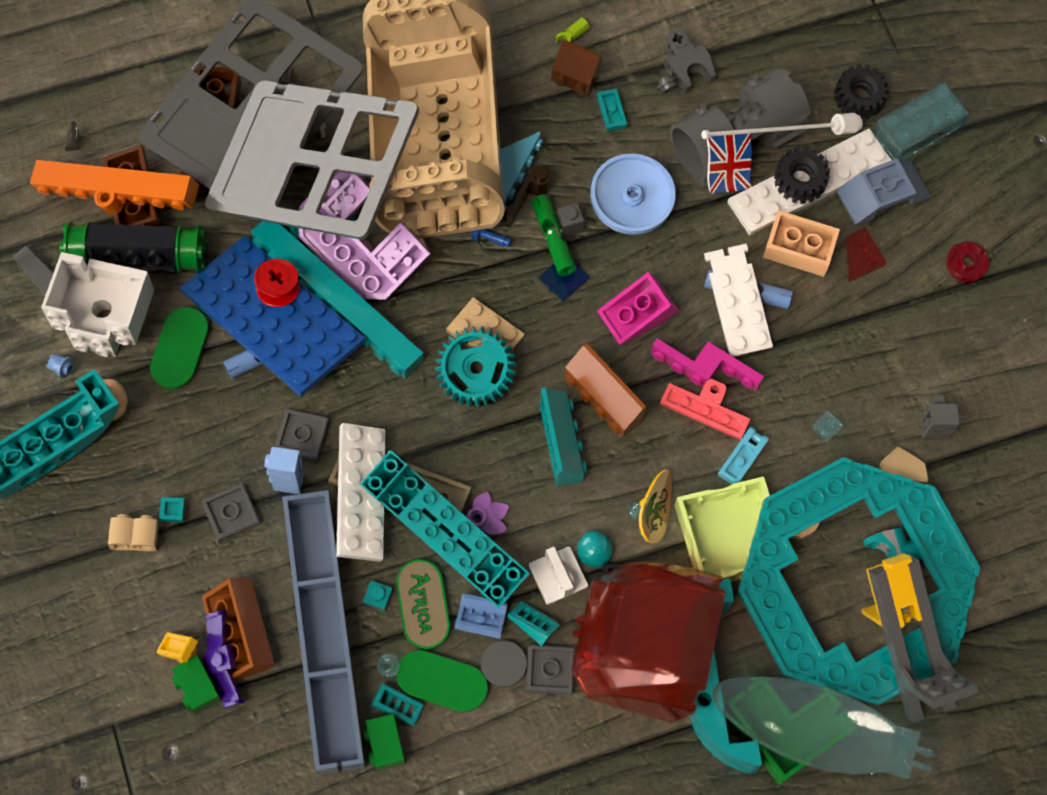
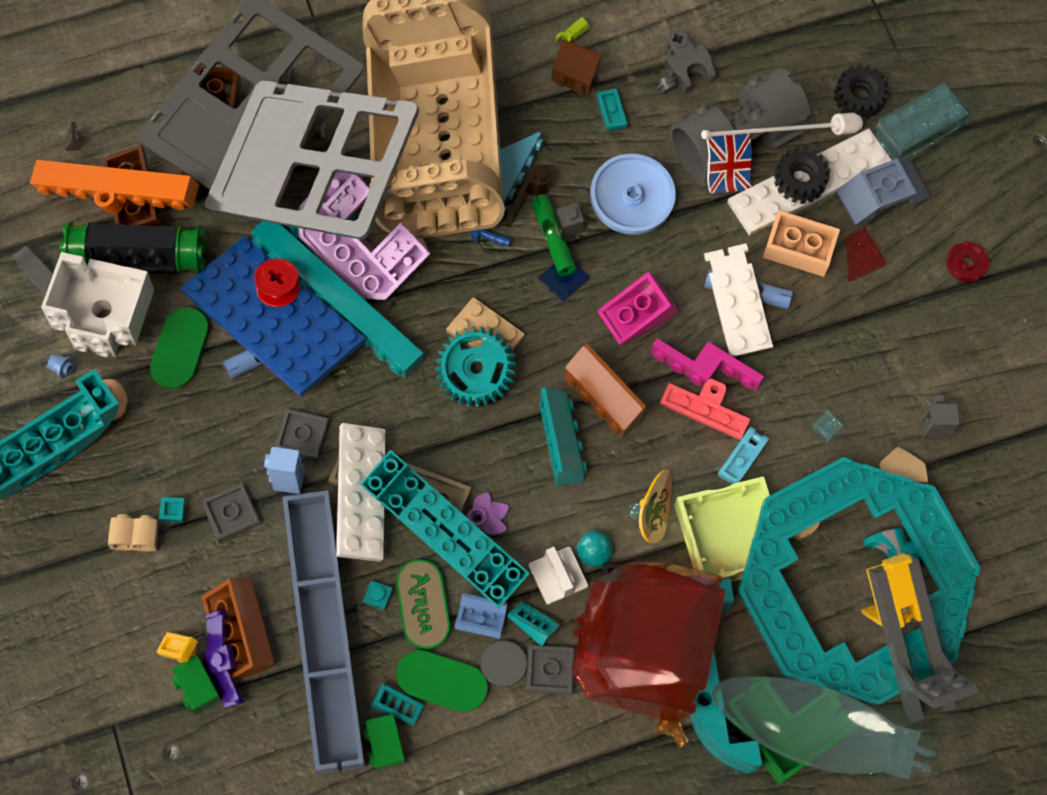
(384, 661): clear light blue plate -> none
(673, 729): none -> clear orange arm

